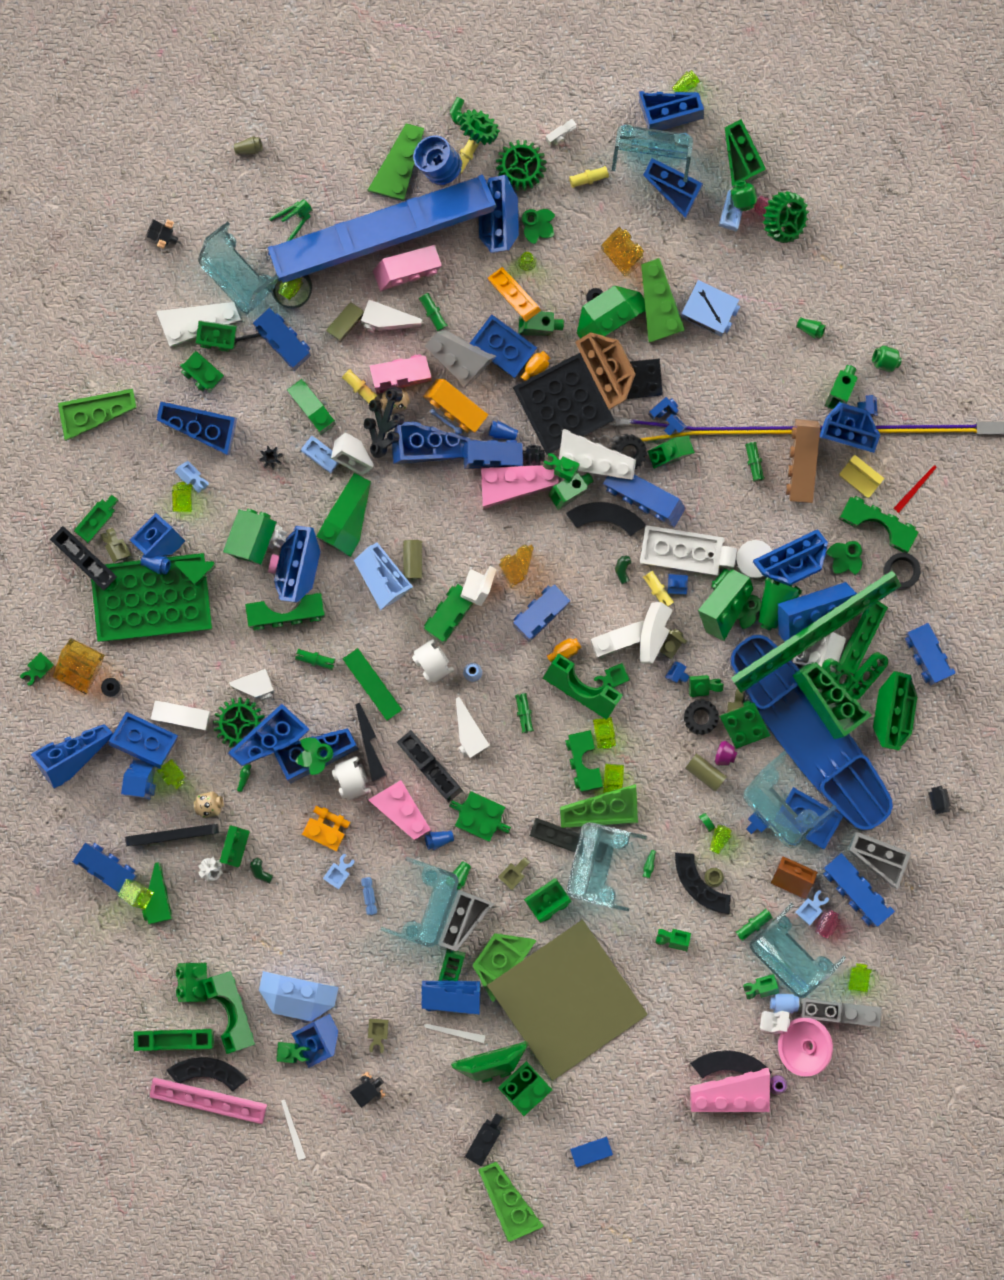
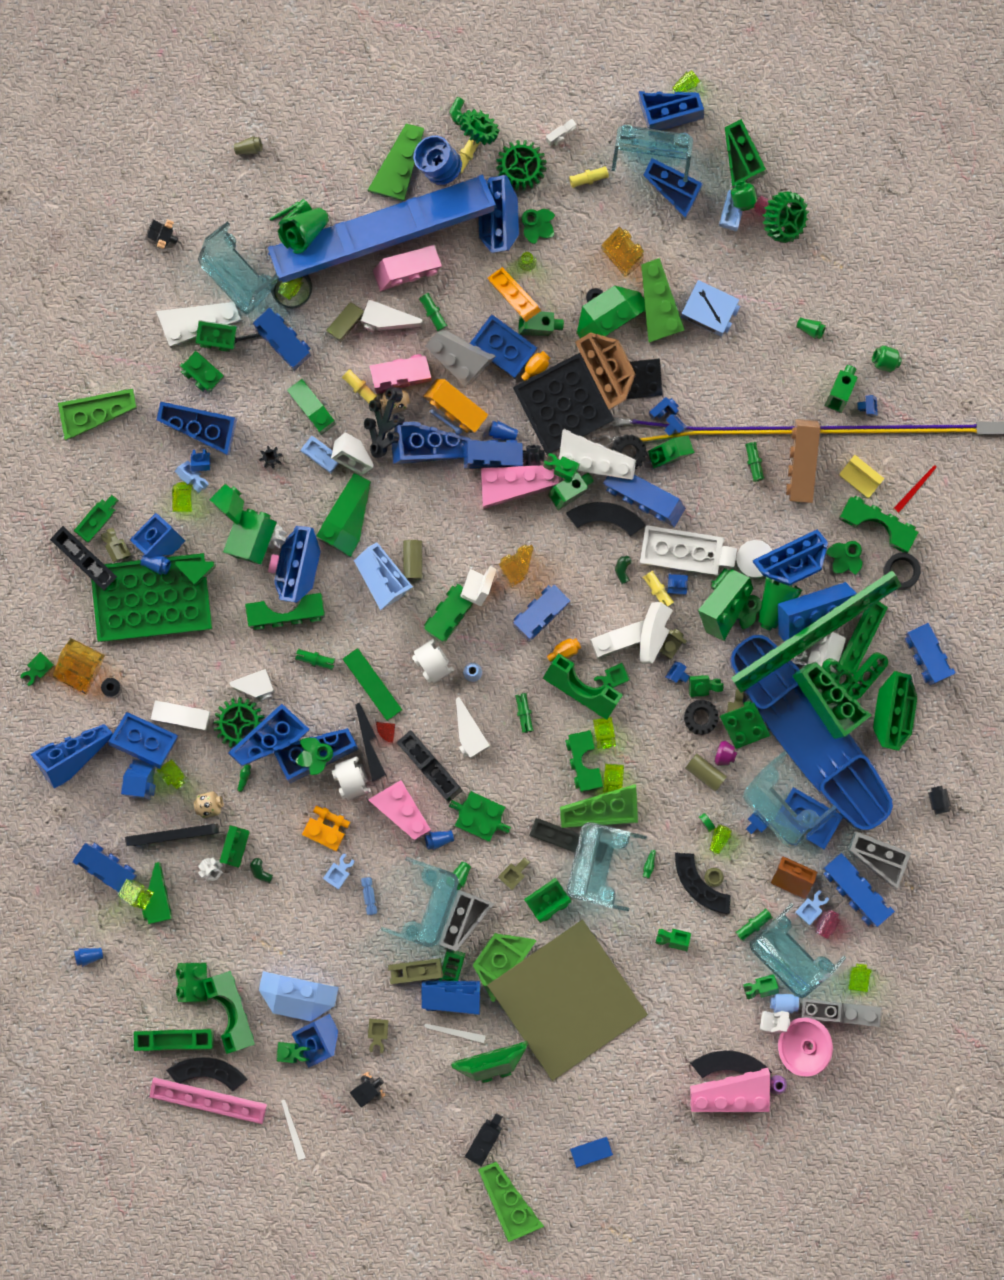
(85, 956): none -> blue cone
(200, 461): none -> blue tile
(229, 502): none -> green slope
(302, 229): none -> green cone
(386, 731): none -> clear red tile
(416, 971): none -> olive plate
(525, 1088): green slope -> none
(851, 427): blue wedge -> none

